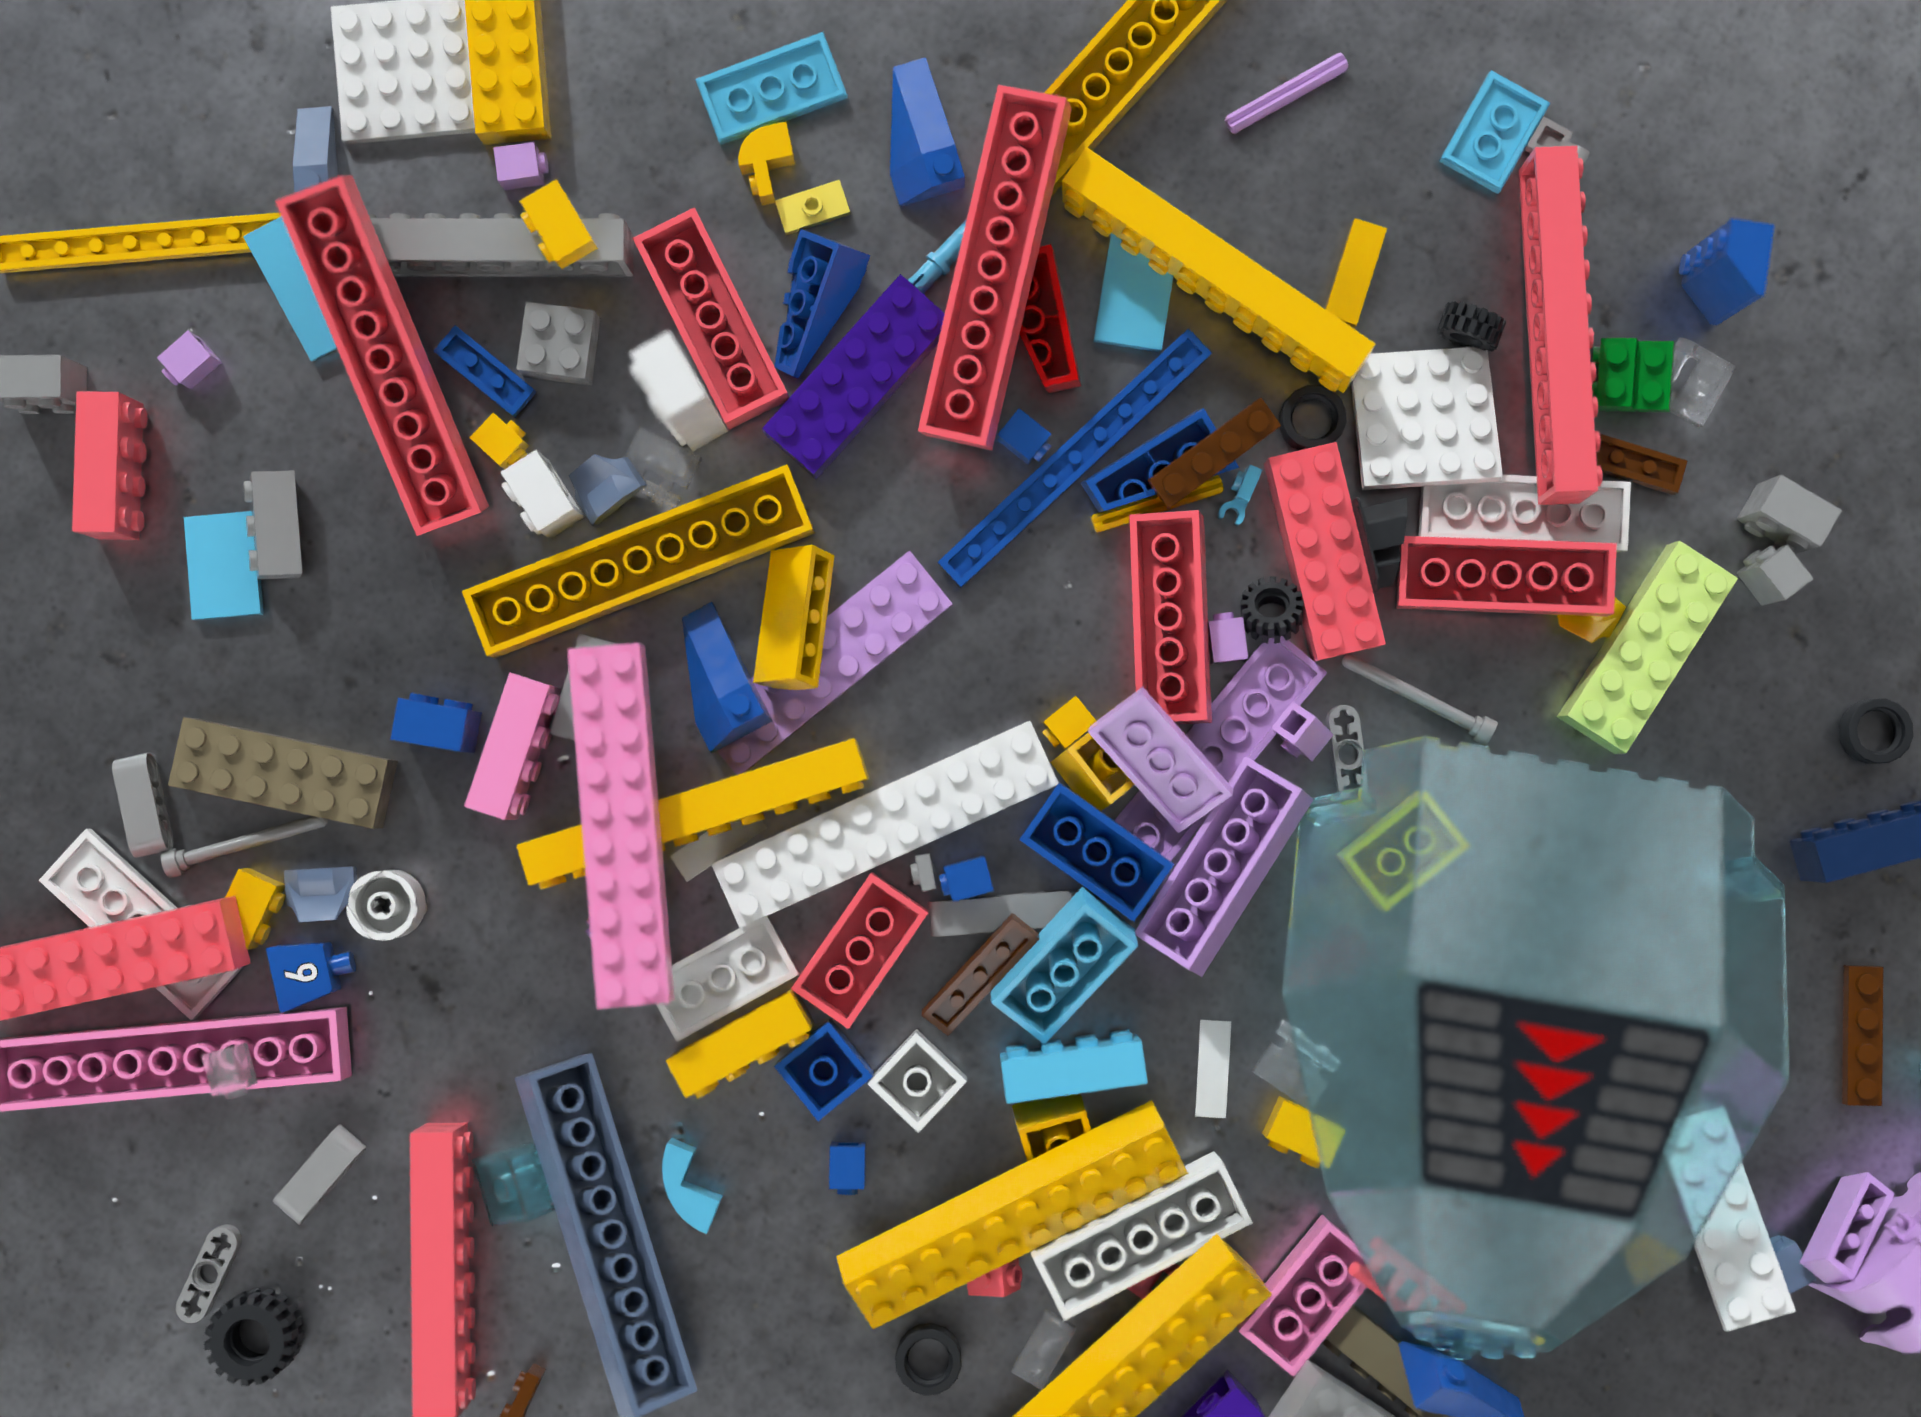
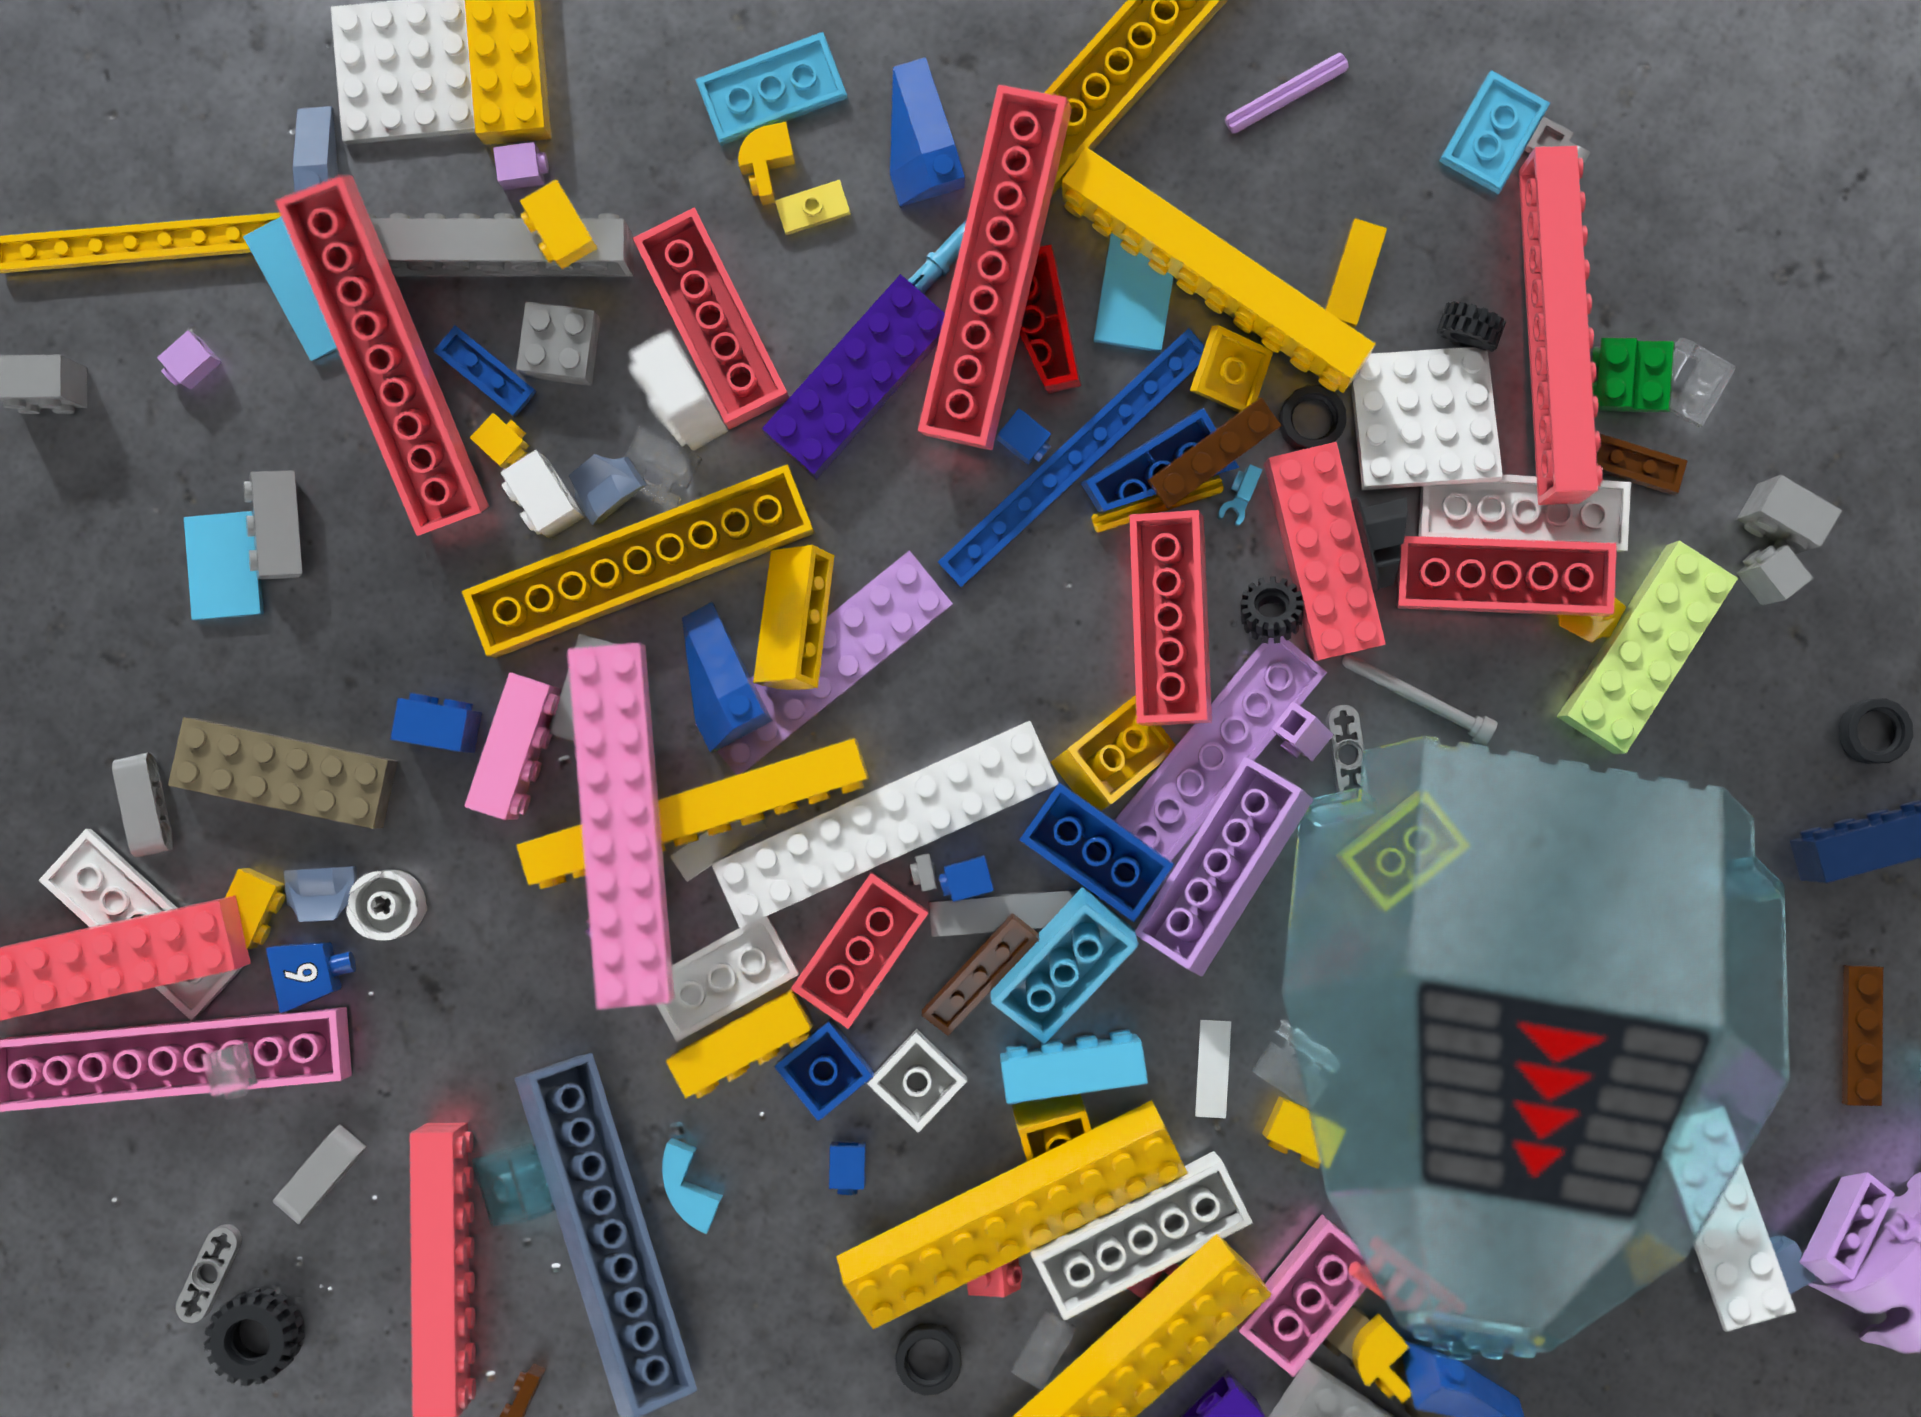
(108, 466): coral brick -> none
(177, 861): light grey piece -> none
(821, 288): blue wedge -> none
(1068, 723): yellow brick -> none
(1160, 760): lavender plate -> none
(1227, 639): lavender brick -> none
(1231, 369): none -> yellow plate
(1374, 1351): none -> yellow brick
(1728, 268): blue slope -> none

